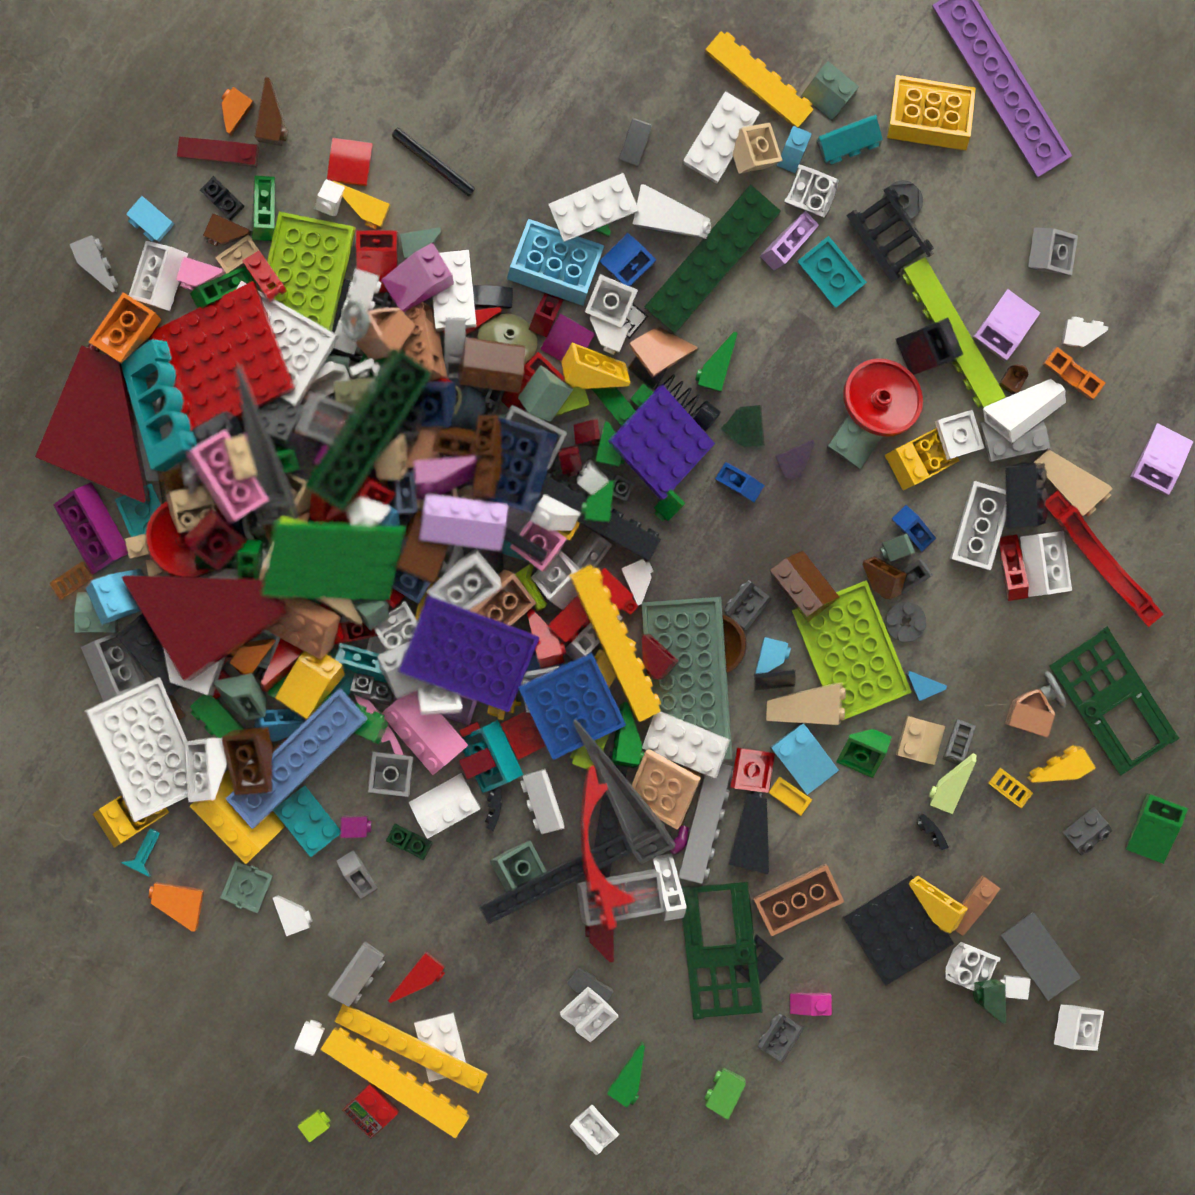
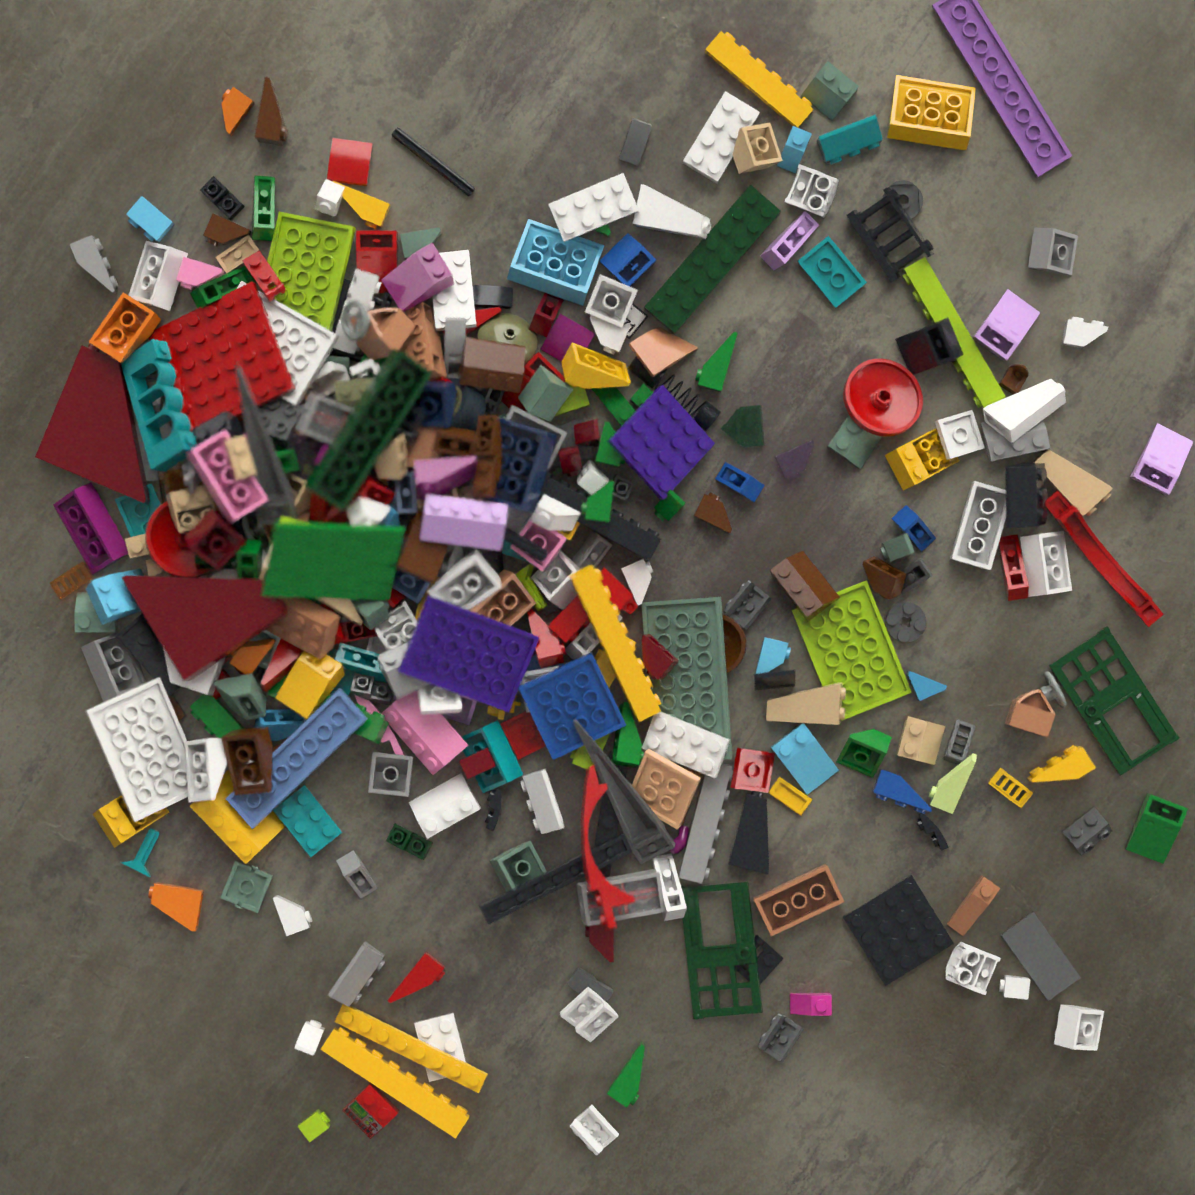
(218, 151): dark red slope -> none
(355, 826): magenta slope -> none
(467, 730): red tile -> none
(713, 512): none -> reddish brown slope
(725, 1092): bright green slope -> none
(895, 787): none -> blue slope
(940, 907): yellow slope -> none
(991, 997): dark green slope -> none
(1073, 374): orange arch -> none

